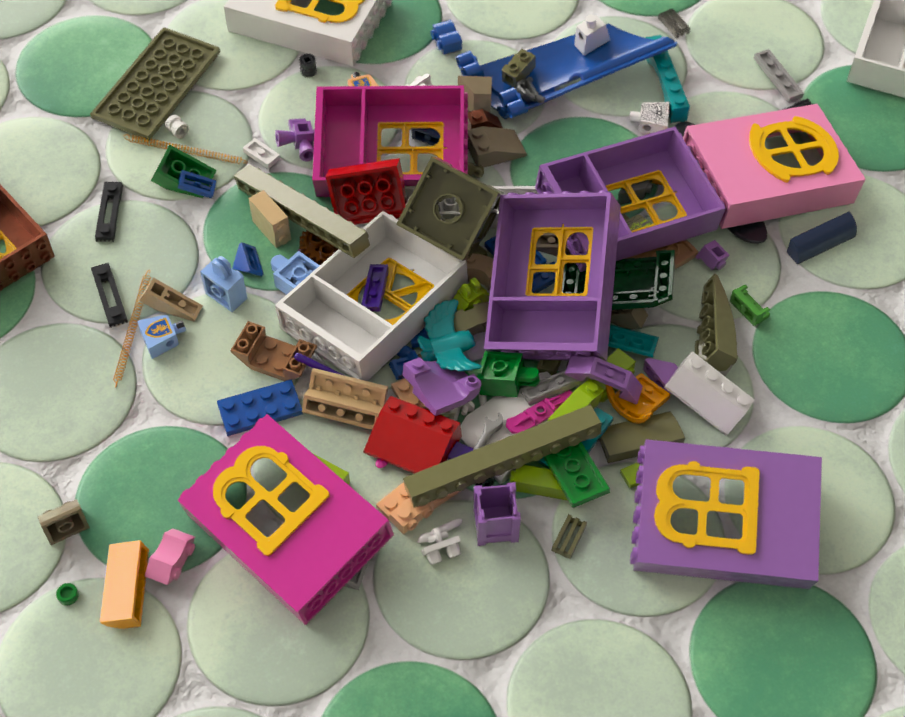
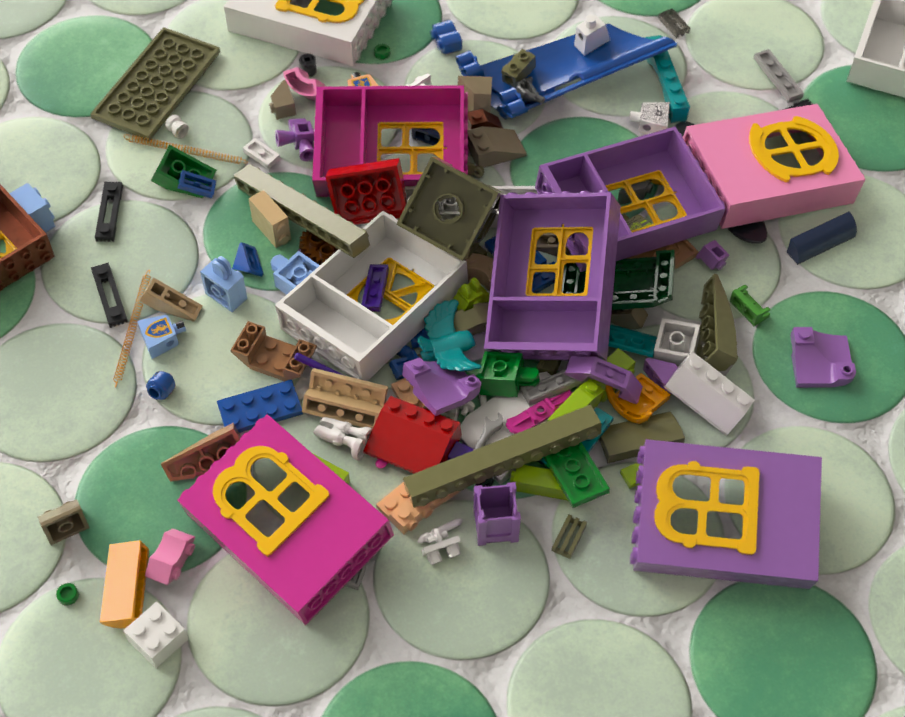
(35, 206): none -> light blue brick
(156, 634): none -> white brick
(160, 385): none -> blue head
(200, 456): none -> medium nougat wedge
(282, 102): none -> dark tan slope
(301, 83): none -> bright pink brick
(336, 431): none -> white piece
(382, 51): none -> green tile
(676, 341): none -> white brick
(820, 359): none -> medium lavender slope

